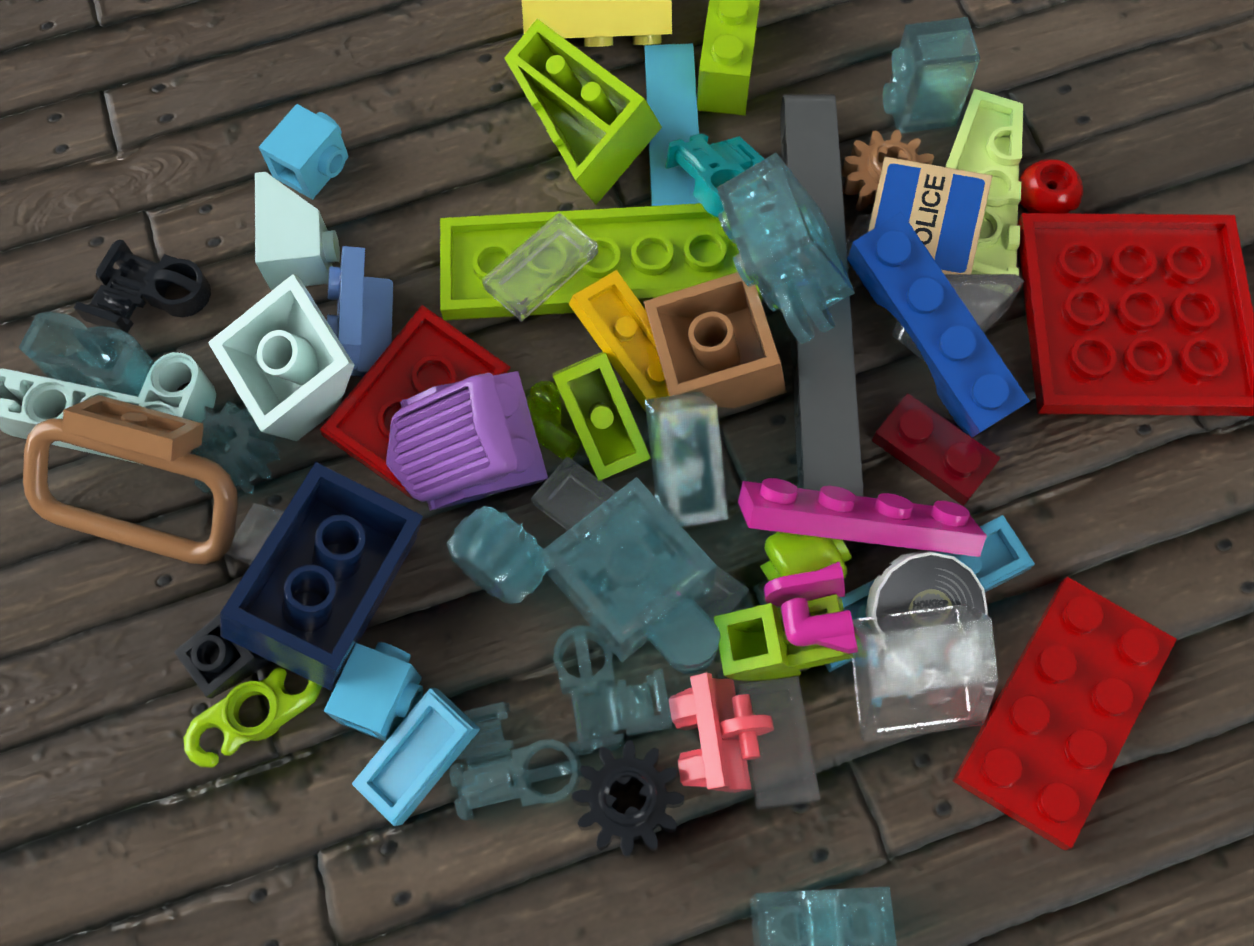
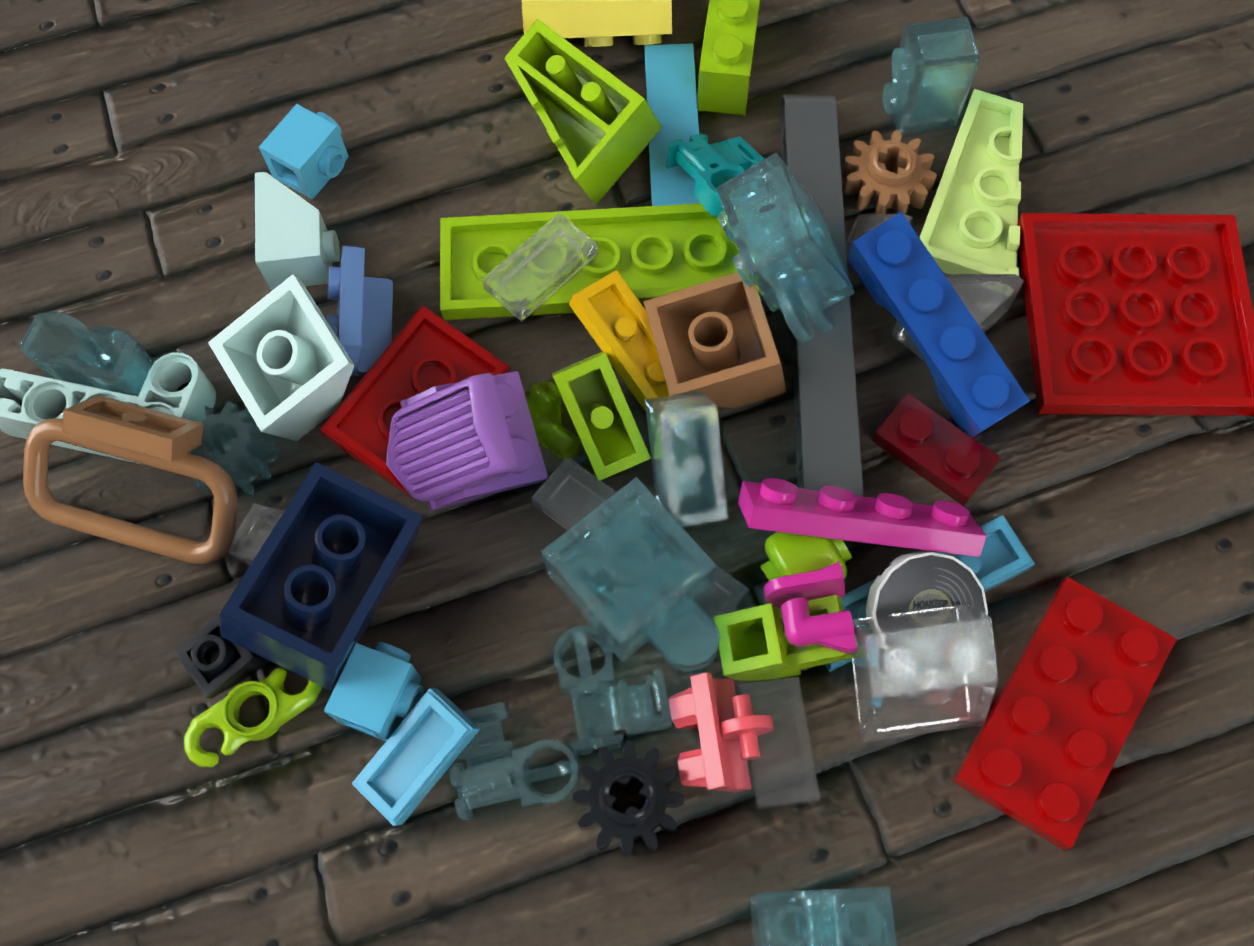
(140, 277): black piece -> none
(497, 555): clear light blue gear -> none
(940, 205): piece -> none
(1052, 173): red plate -> none

